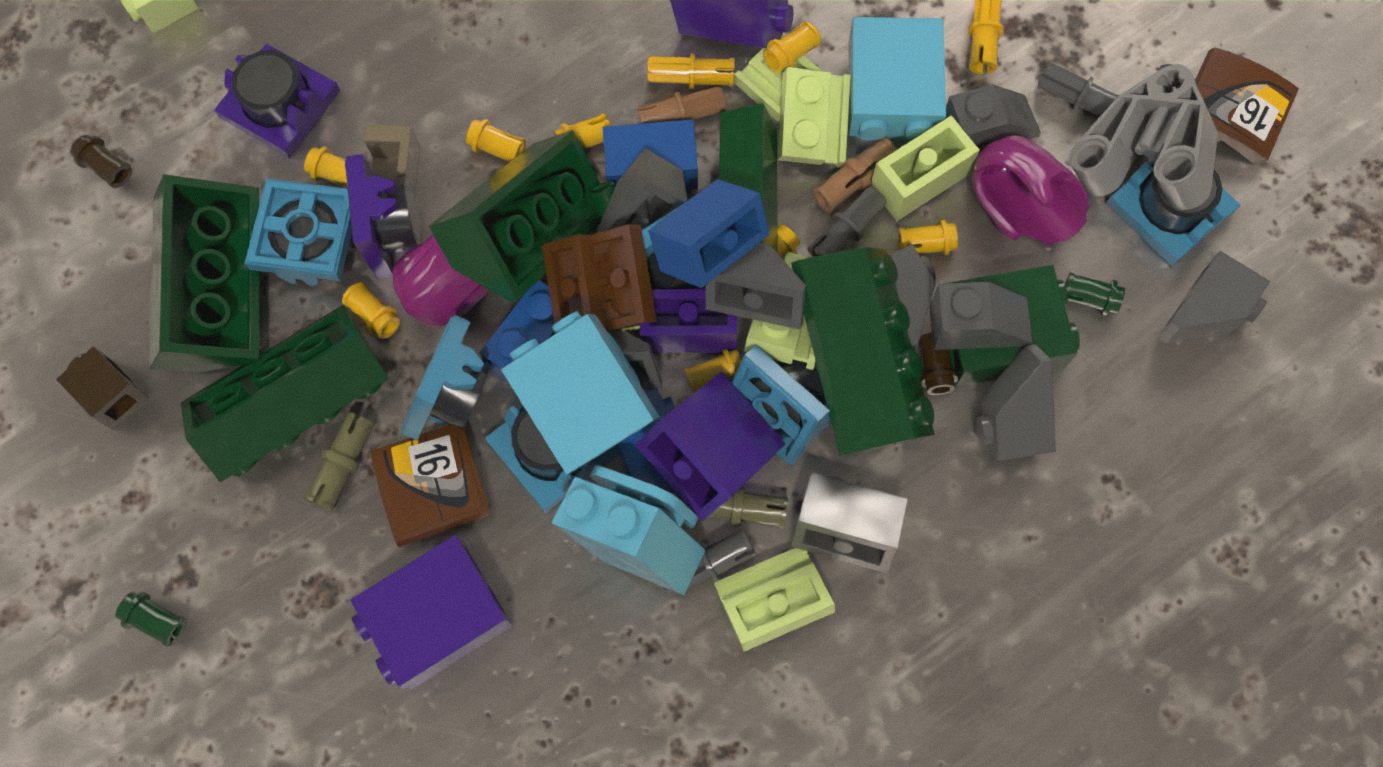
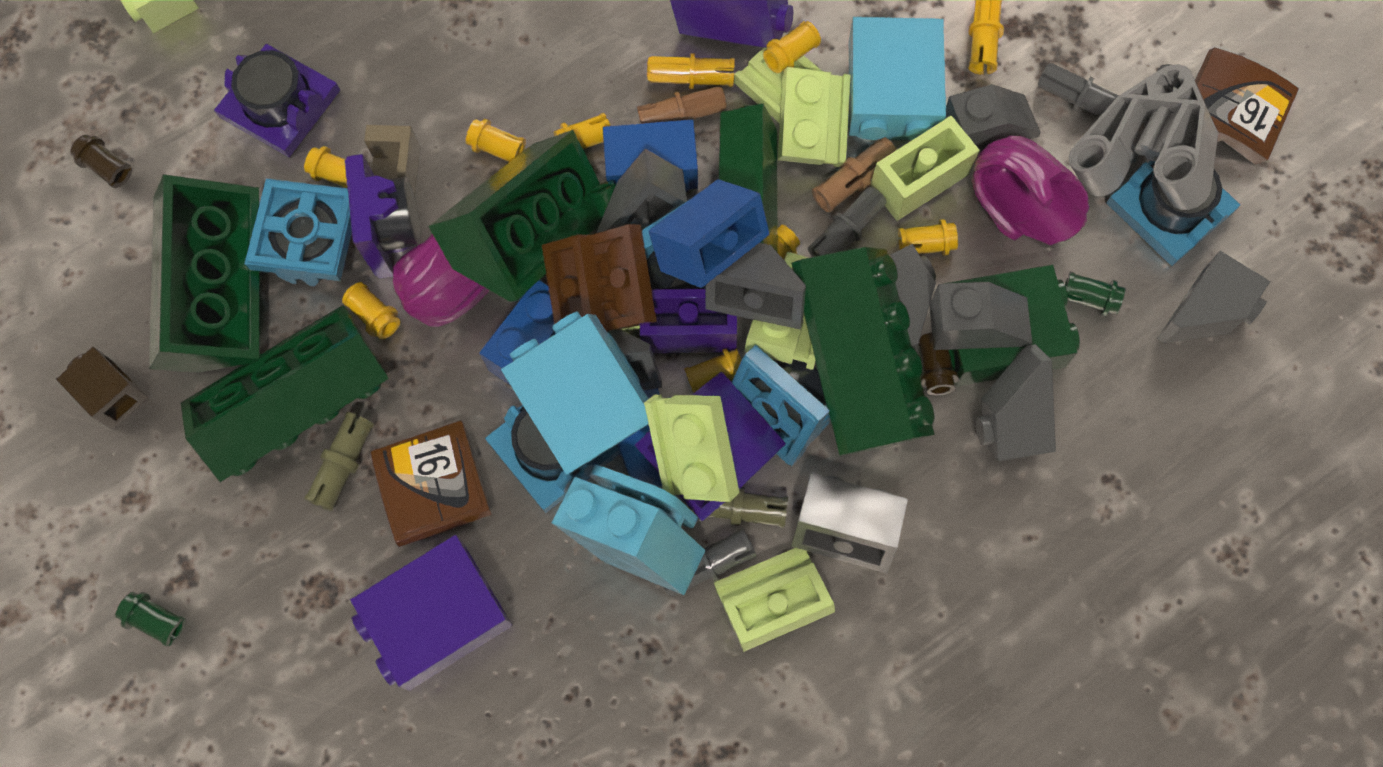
(449, 383): dark azure piece -> none
(692, 447): none -> yellowish green plate

